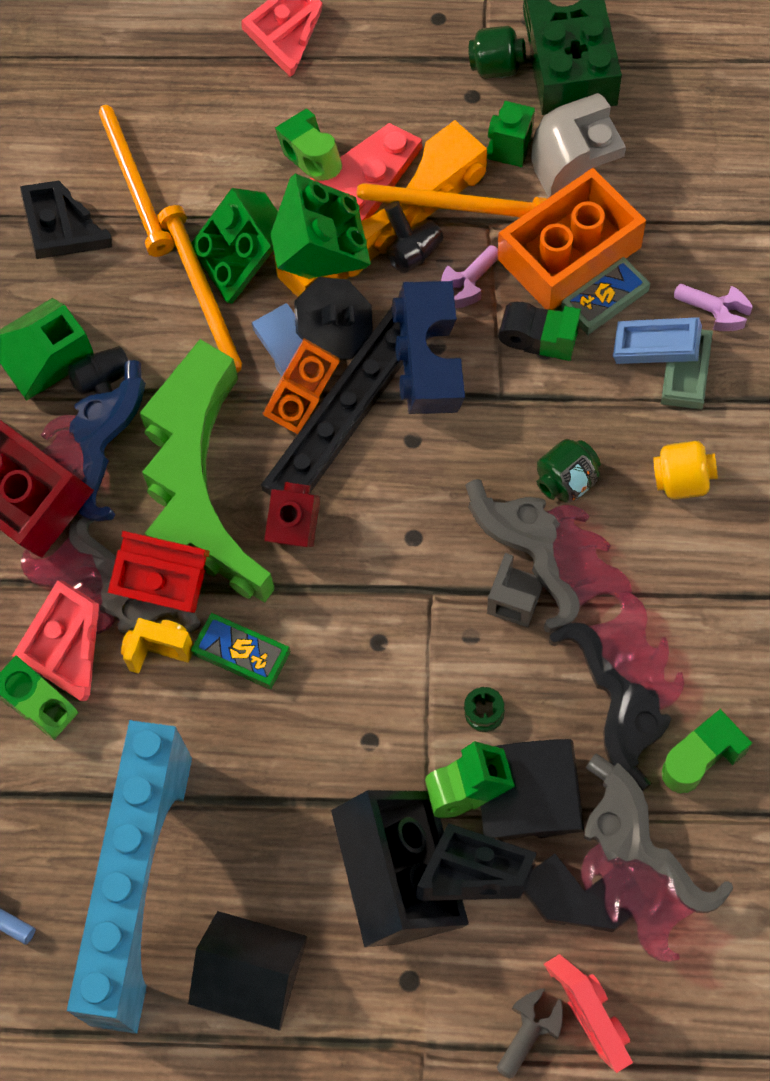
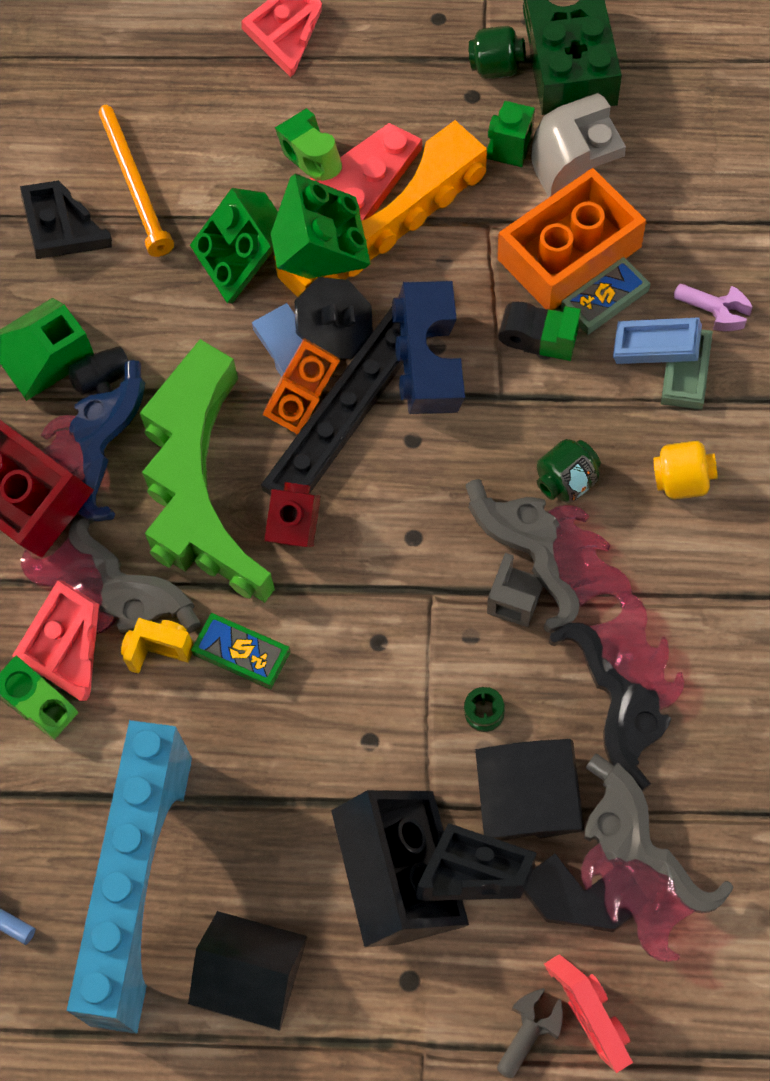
(158, 572): red plate -> none
(173, 219): light orange bar -> none
(413, 243): black piece -> none
(446, 200): light orange bar -> none
(467, 781): leg -> none
(470, 293): lavender bar -> none
(701, 750): leg -> none

